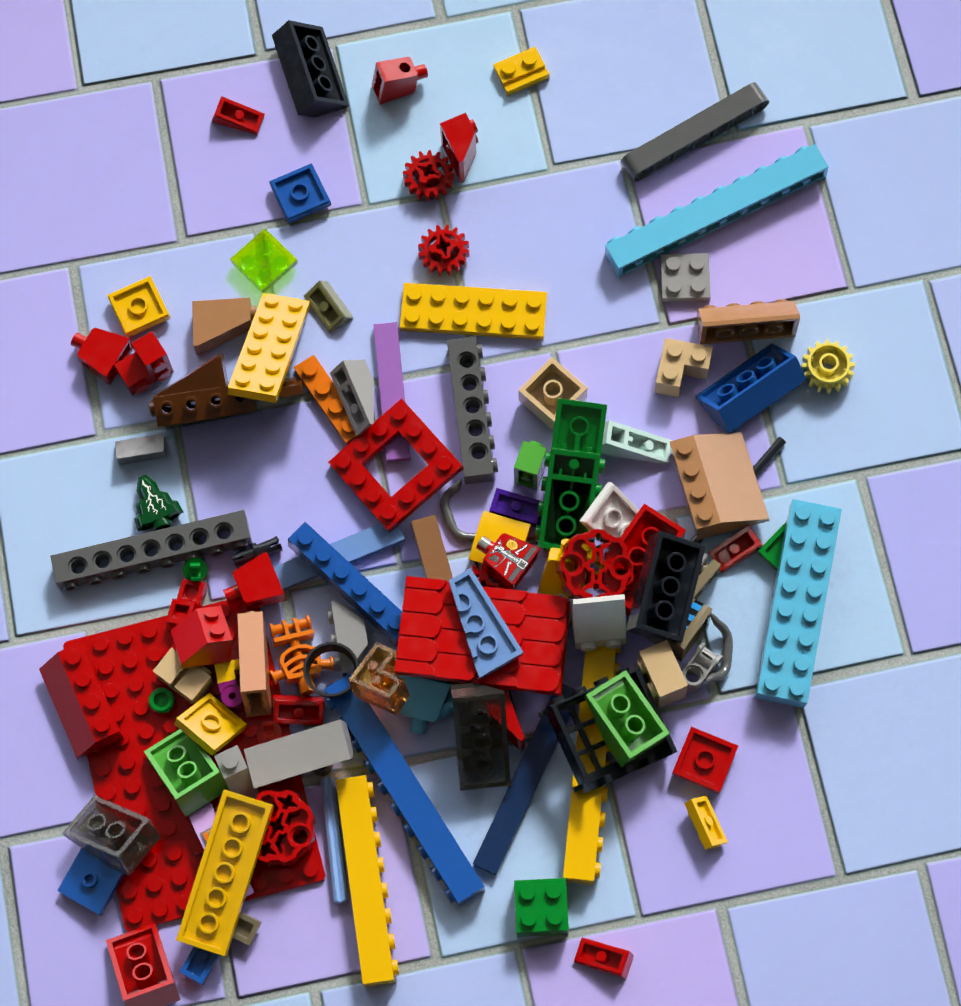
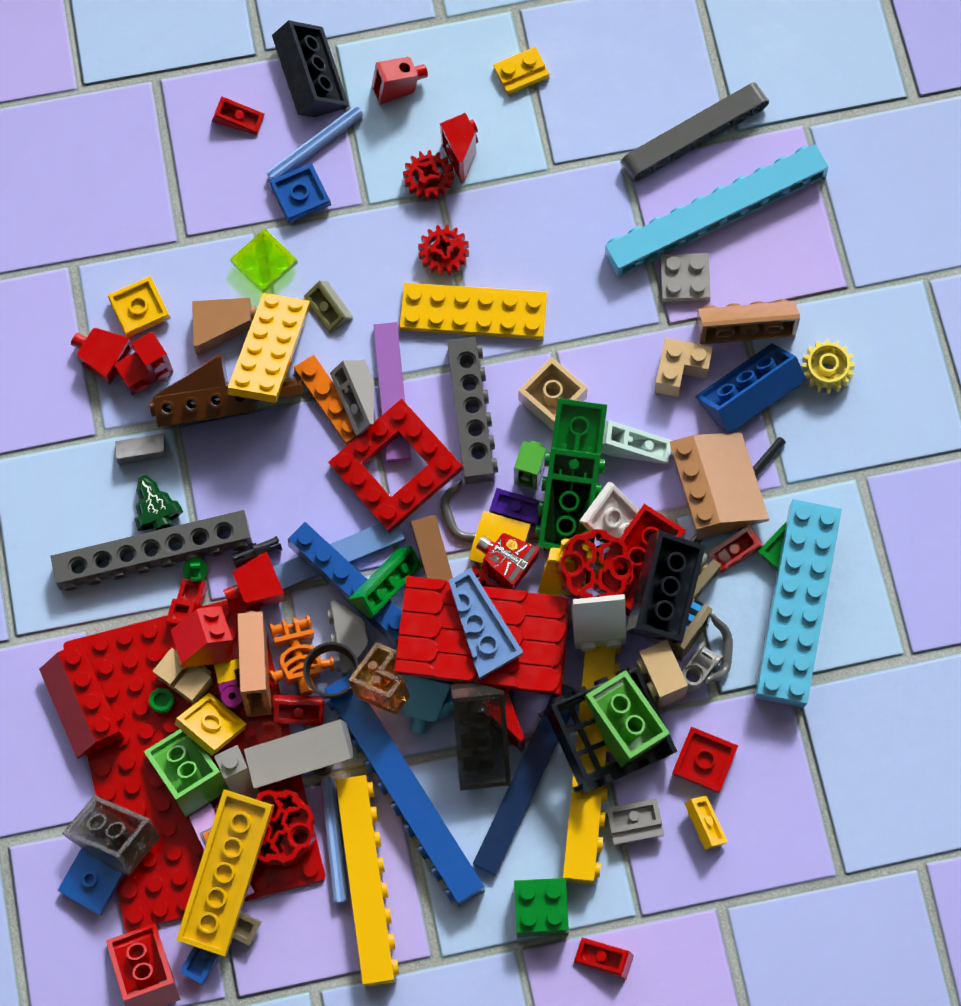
(316, 143): none -> light blue axle
(386, 581): none -> green slope
(635, 822): none -> light grey plate

